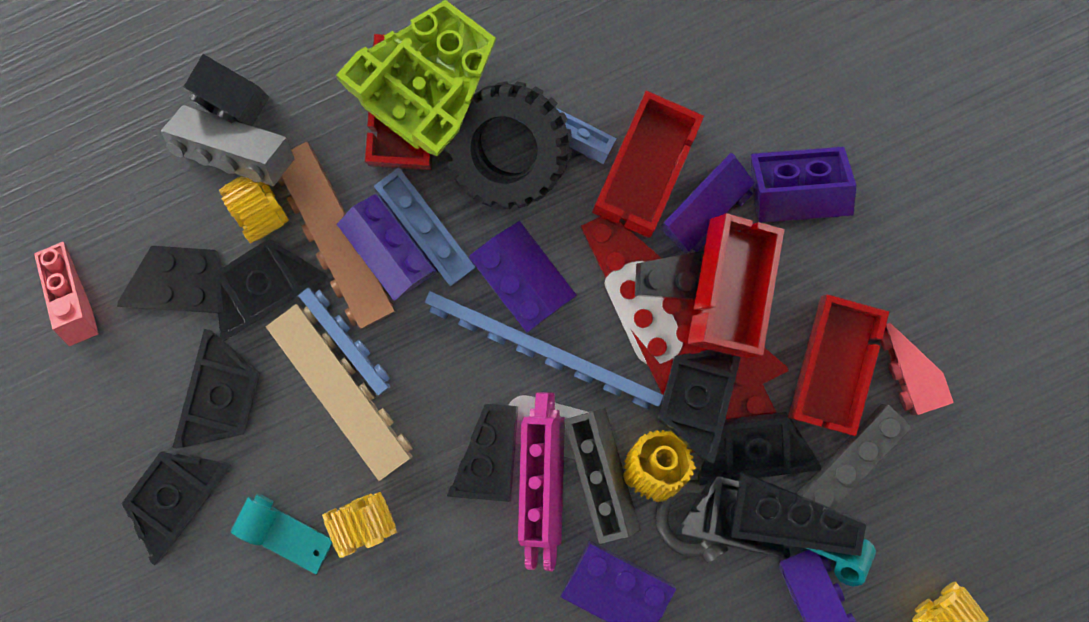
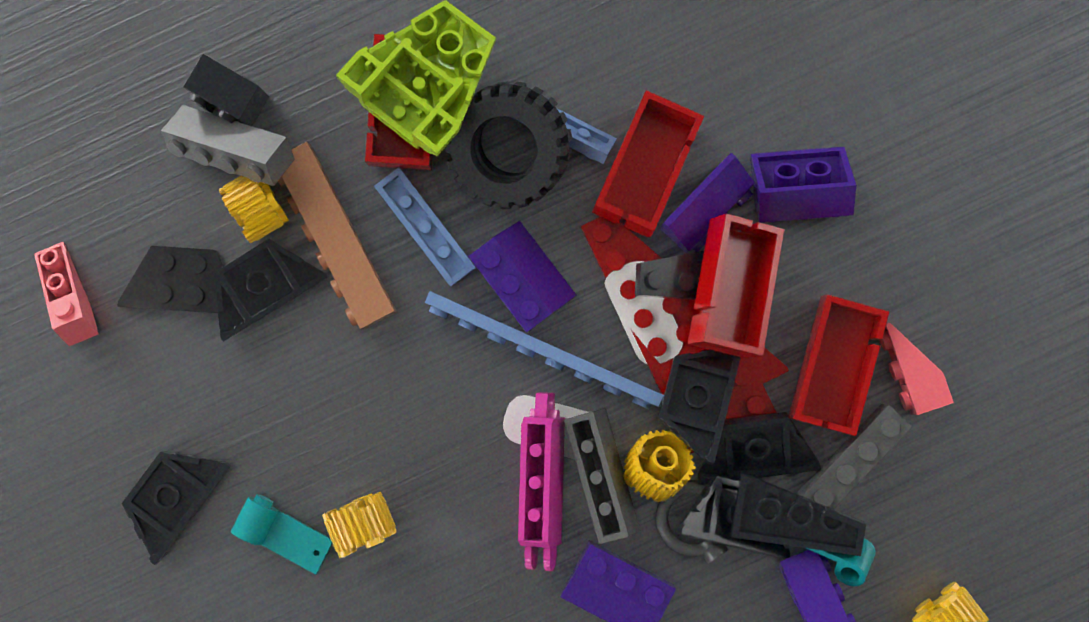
(217, 394): black wing -> none
(338, 329): medium blue plate -> none
(339, 391): tan brick -> none
(386, 246): dark purple slope -> none
(489, 460): black wing -> none

